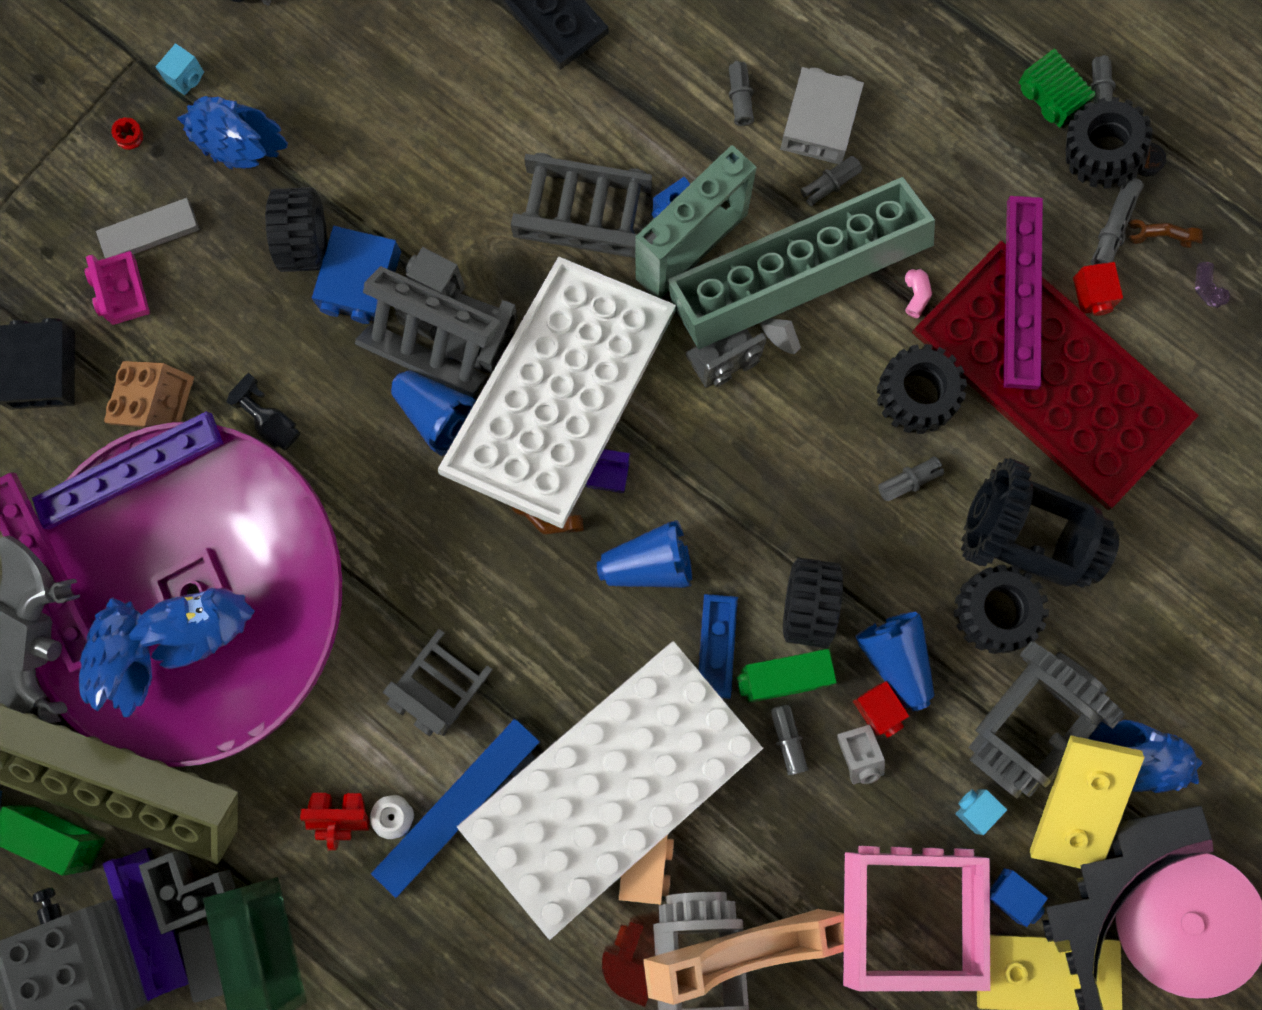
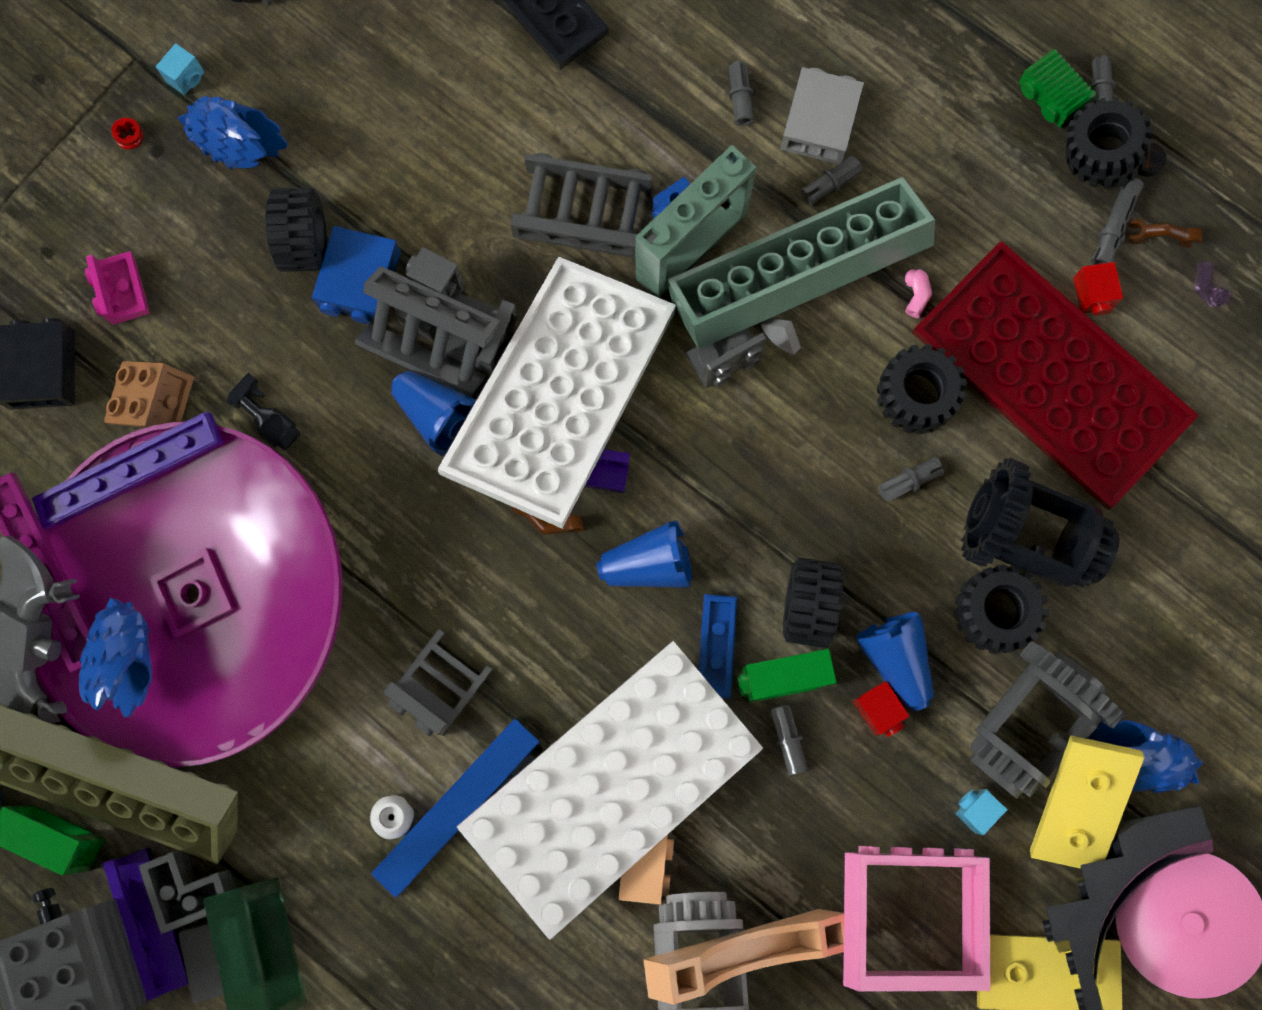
(148, 229): light grey tile -> none
(192, 625): blue head -> none
(335, 824): red hips -> none
(622, 971): clear red brick -> none
(862, 755): light grey bracket -> none
(1017, 898): blue brick -> none
(1023, 293): magenta plate -> none

